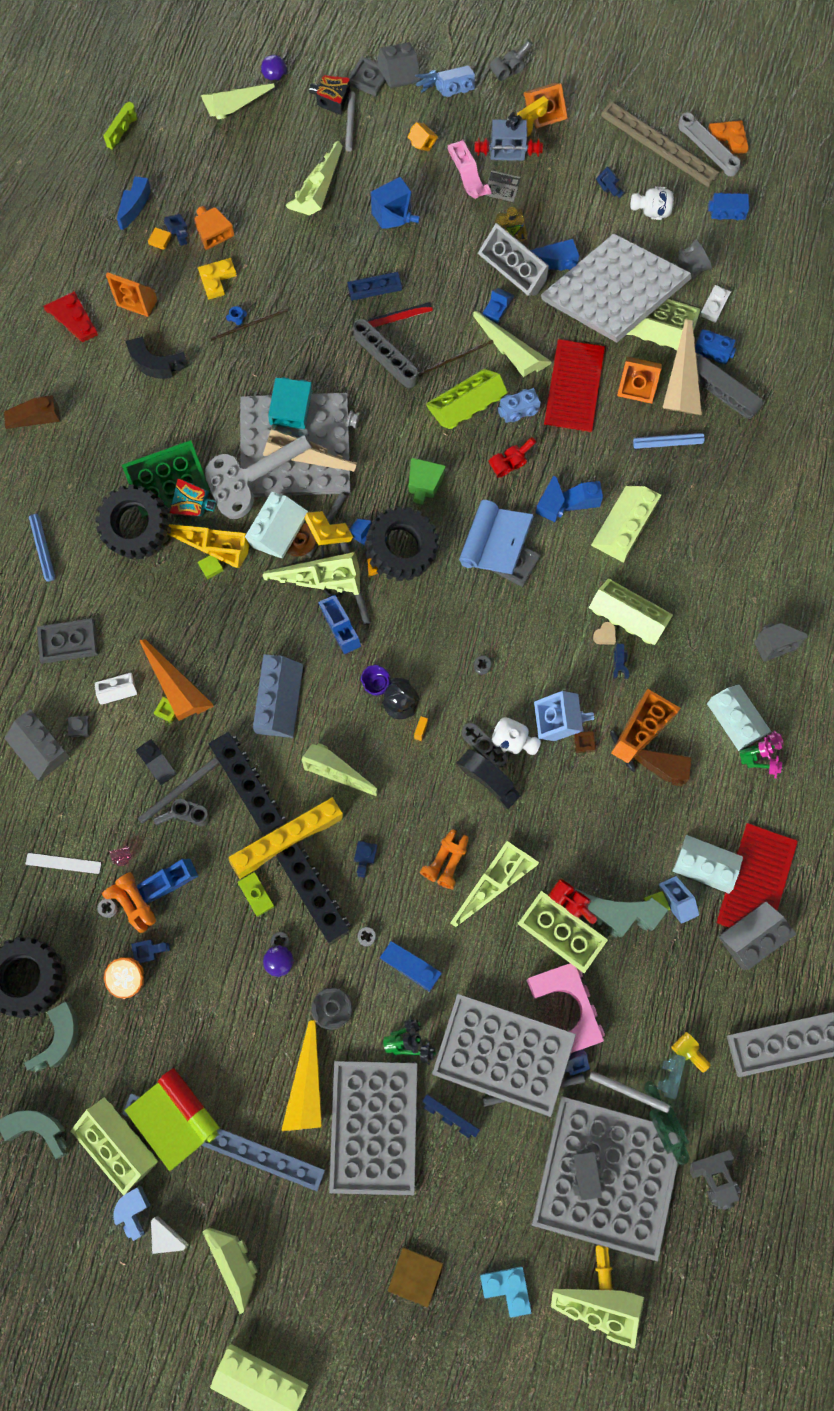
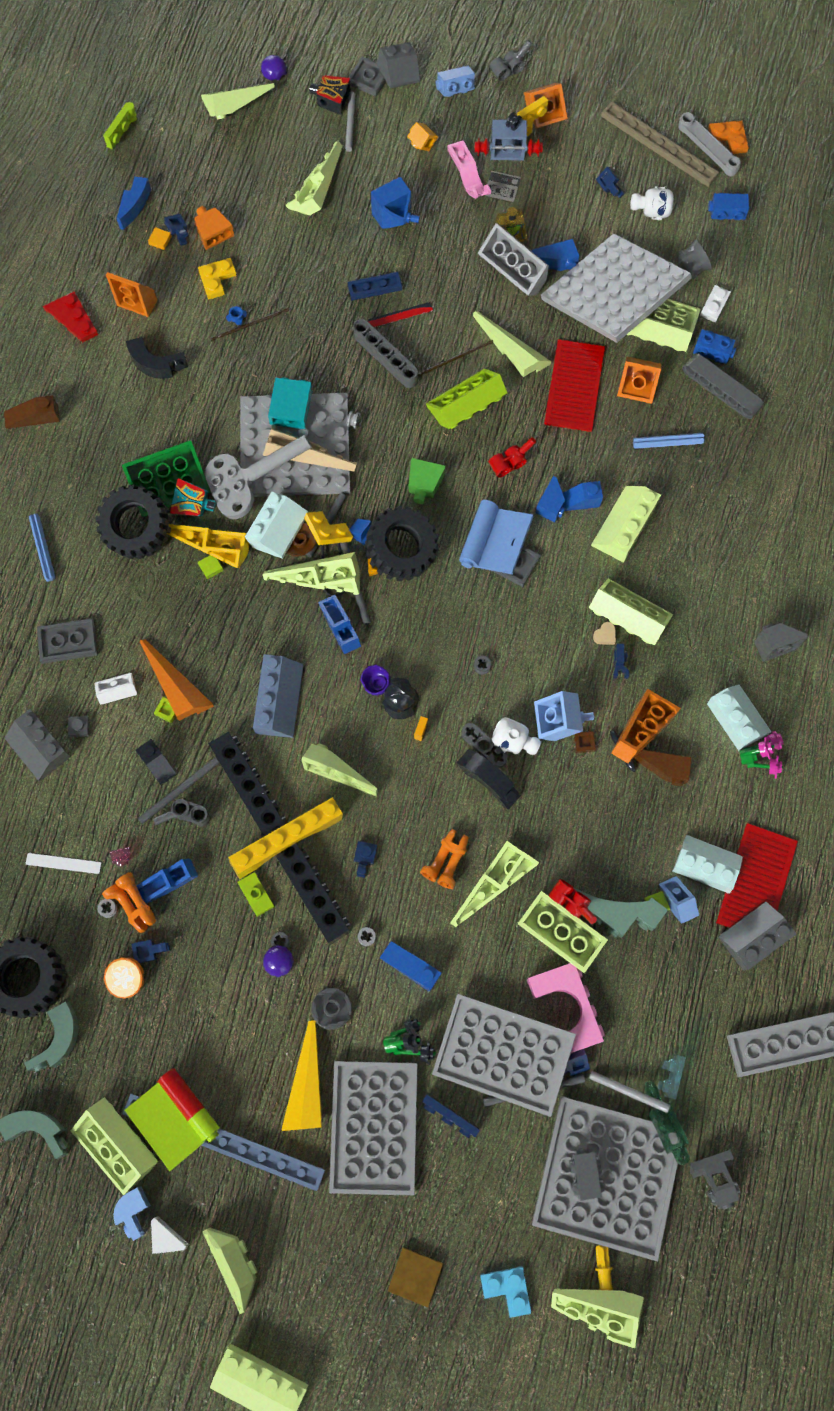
(429, 81): flat silver piece -> none
(498, 304): blue slope -> none
(519, 405): medium blue brick -> none
(683, 386): tan wedge -> none
(688, 1047): yellow axle -> none

